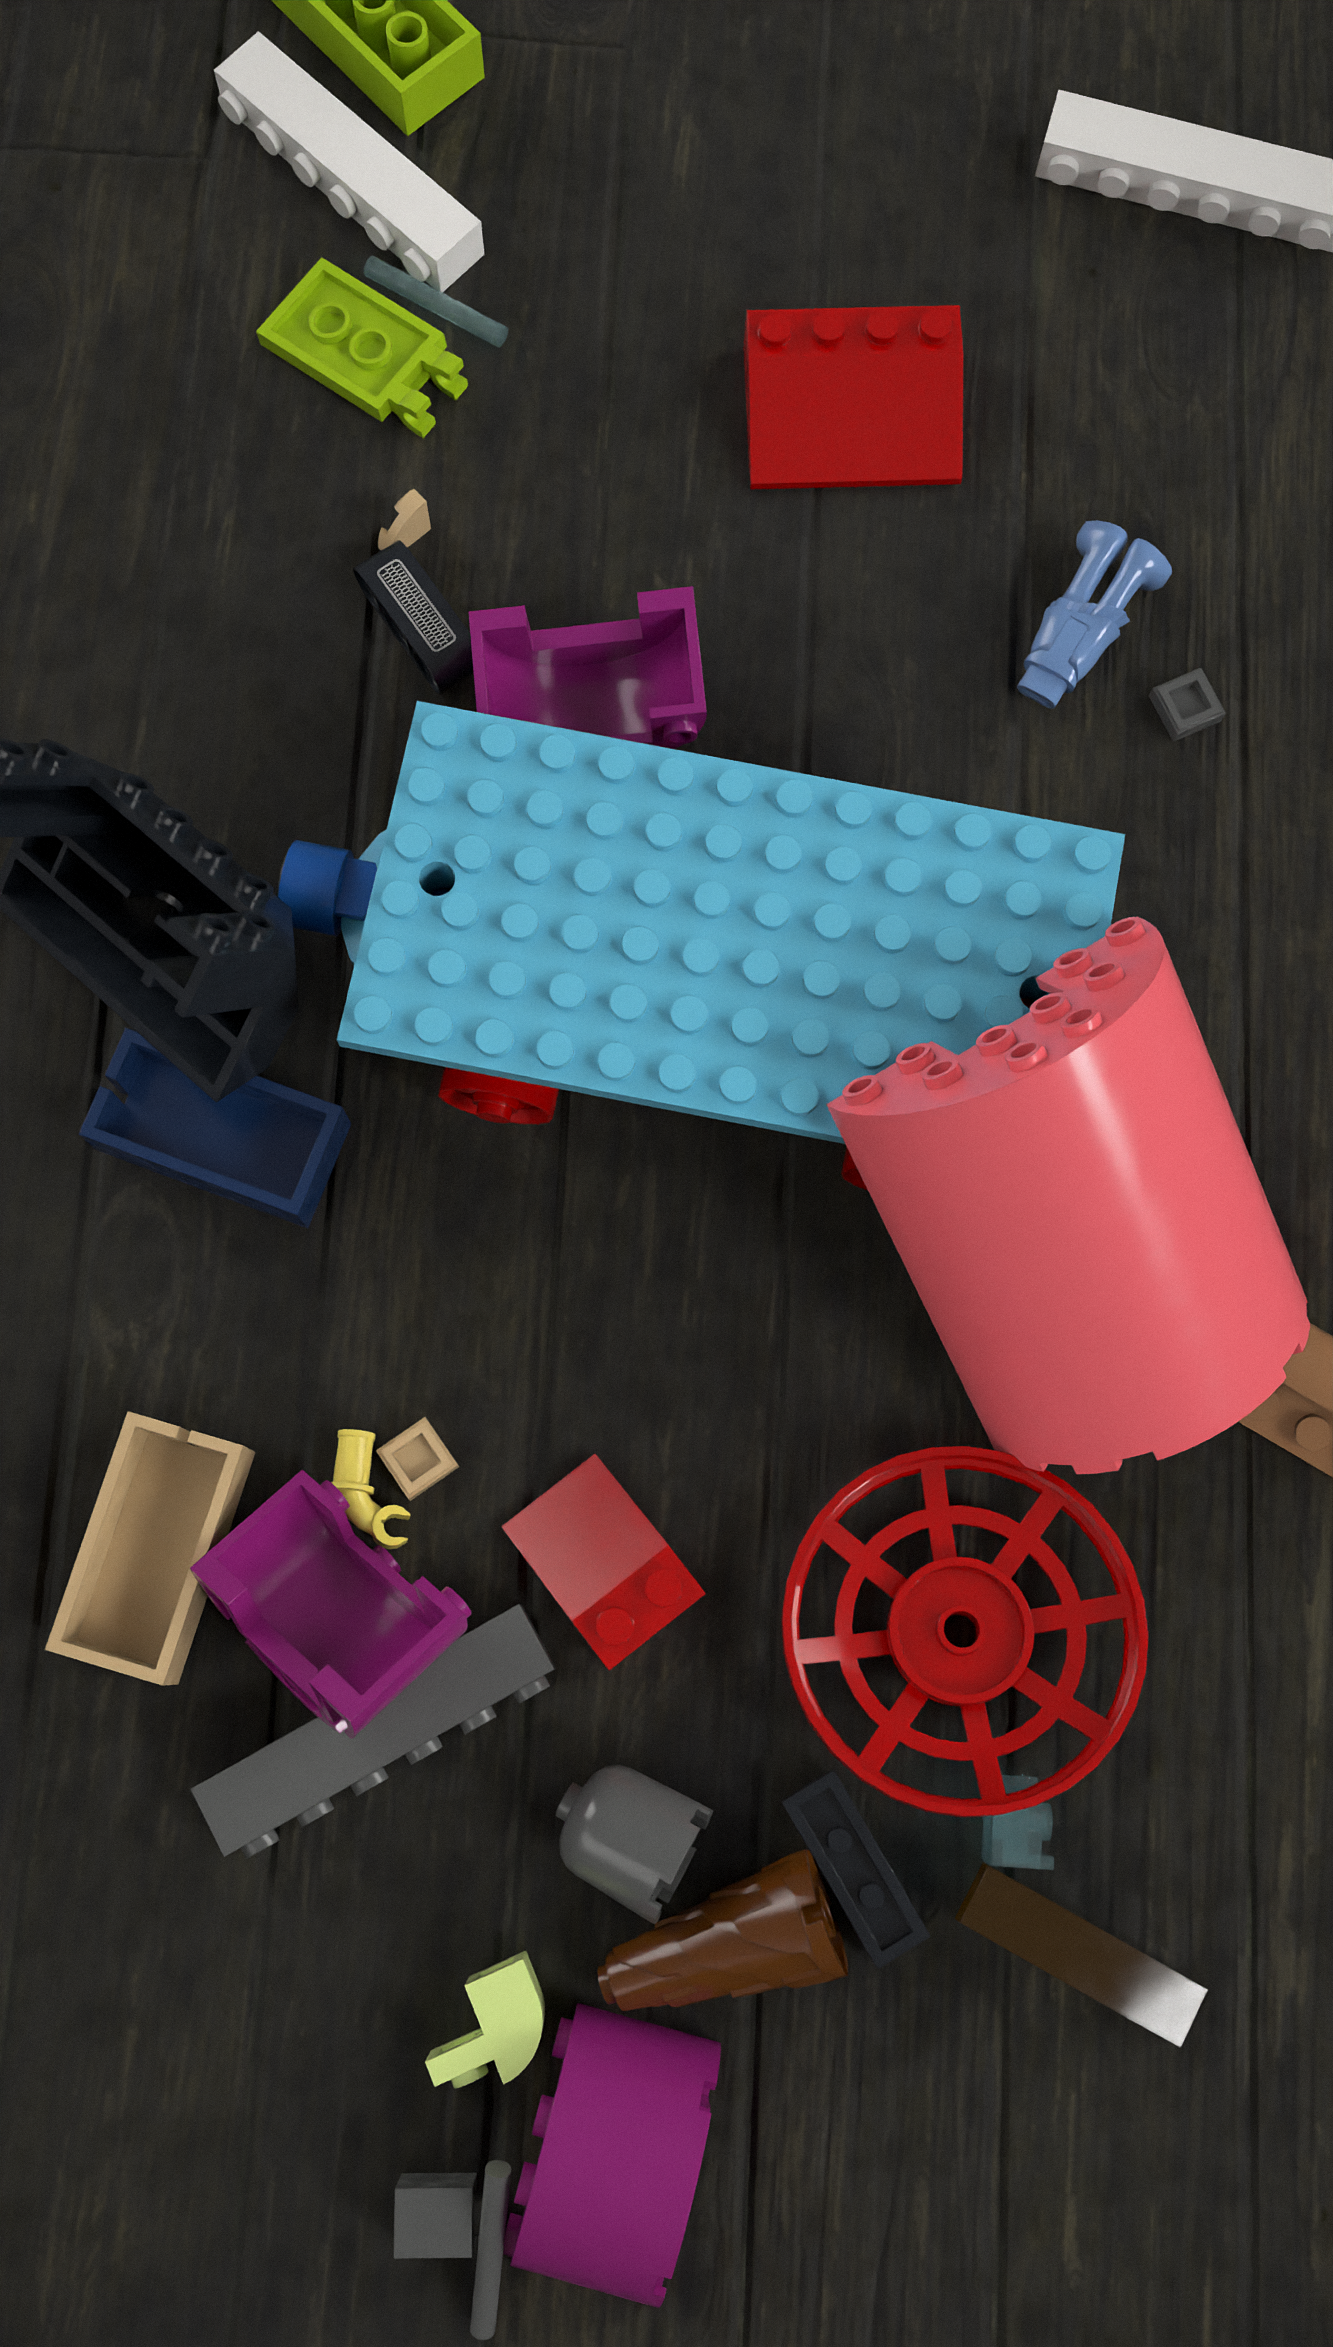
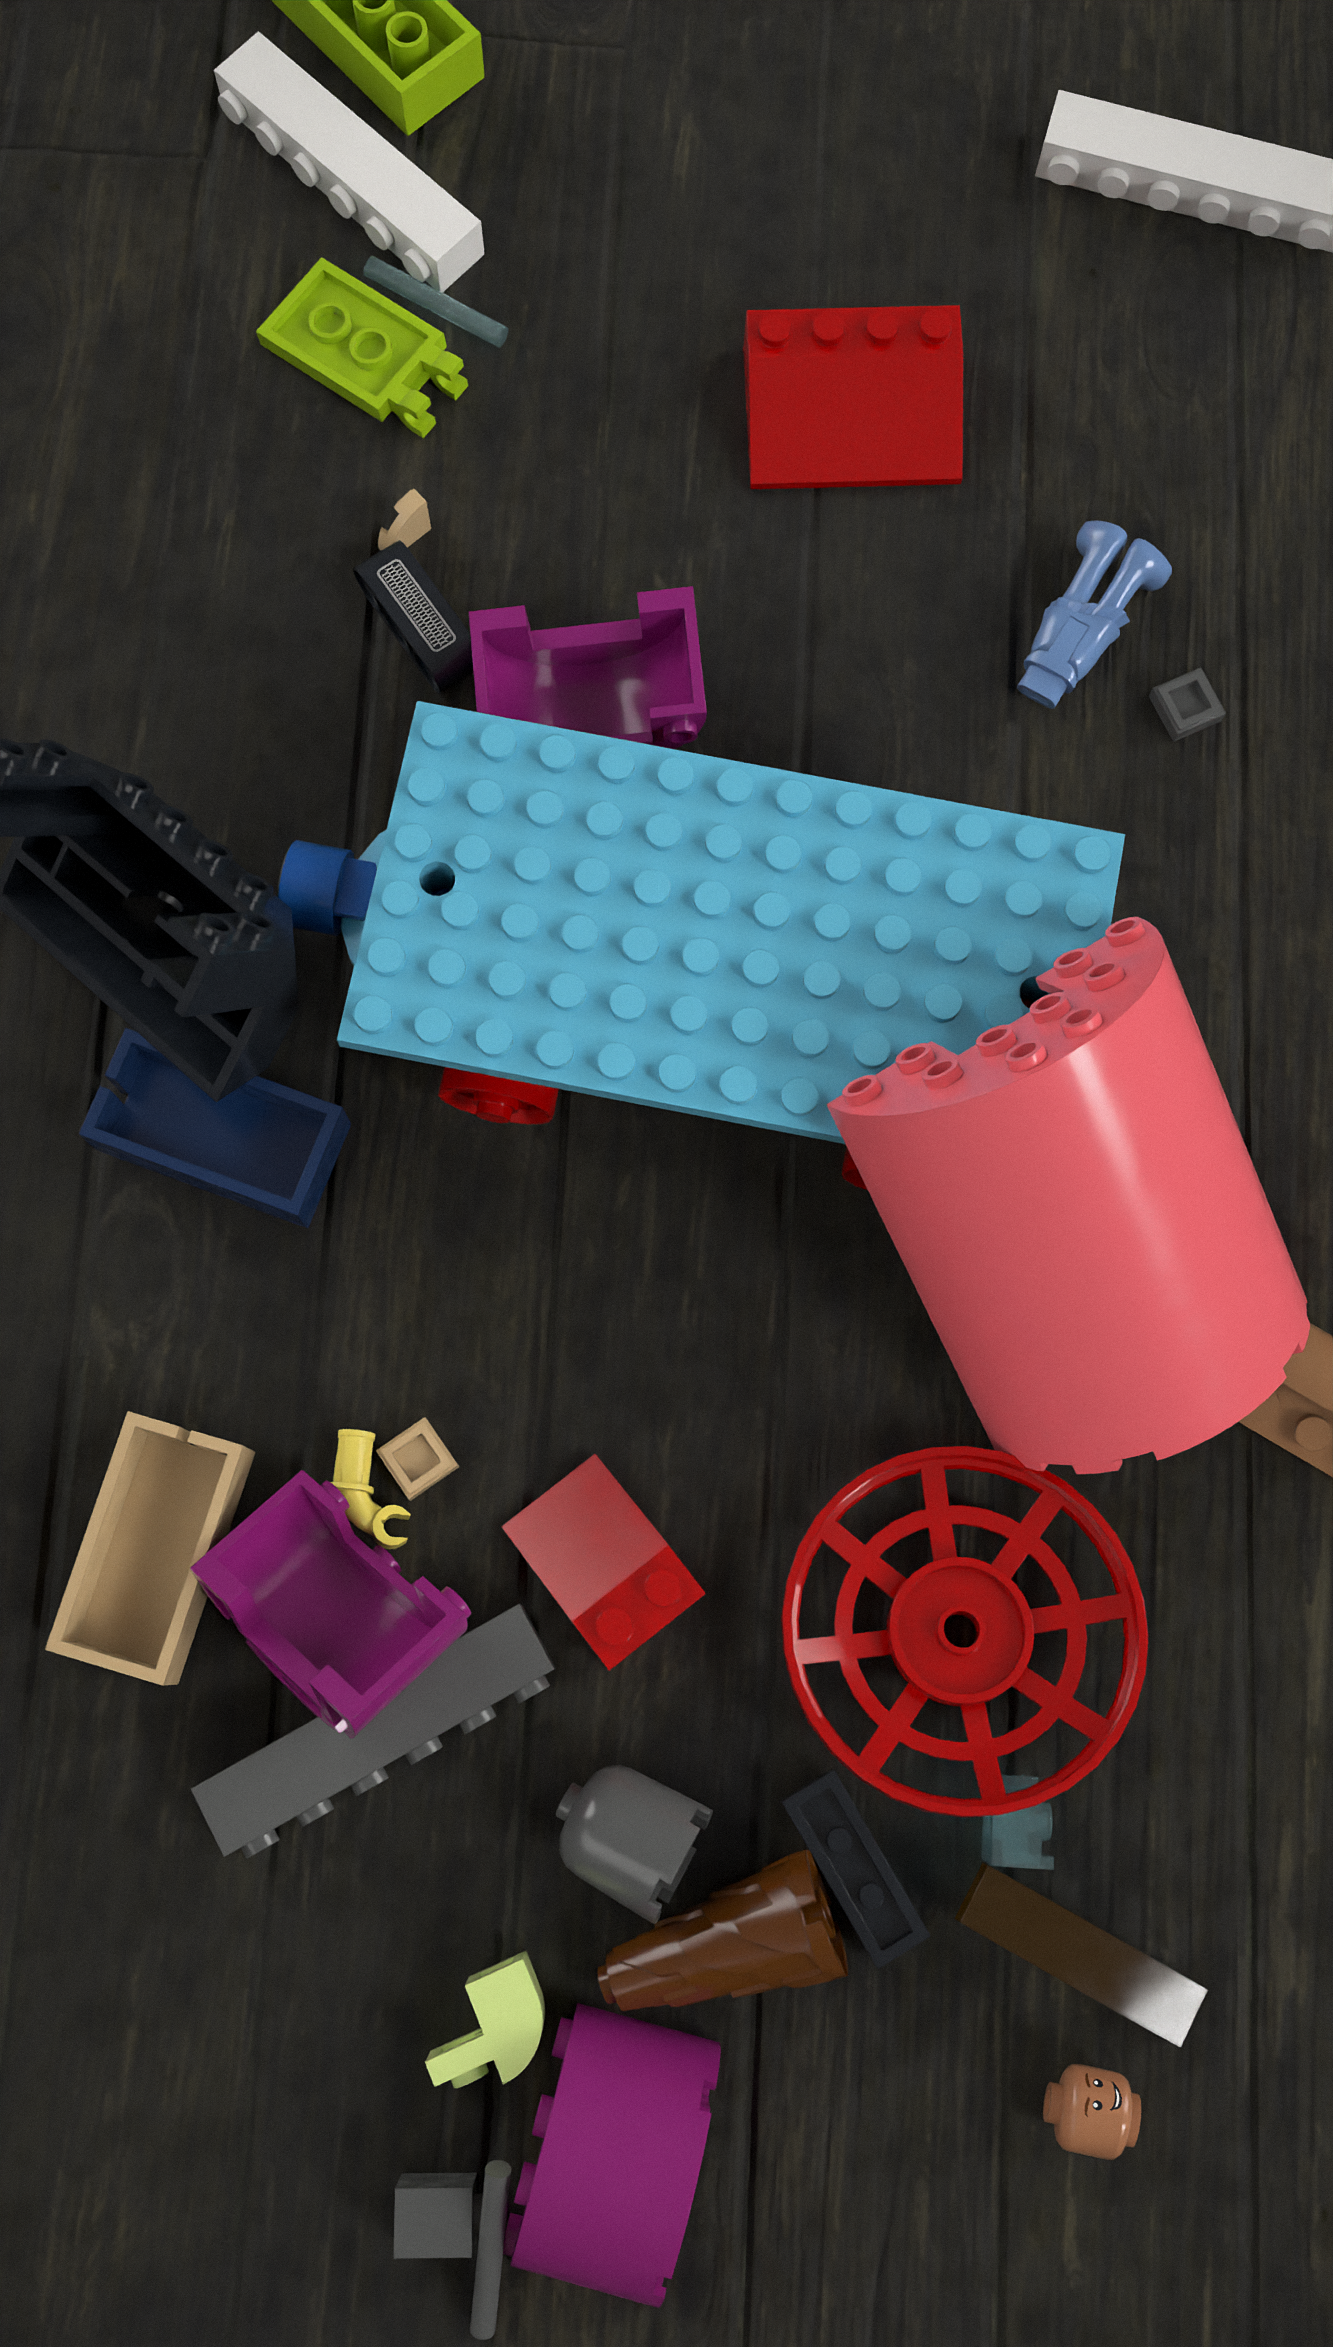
(1093, 2111): none -> nougat head

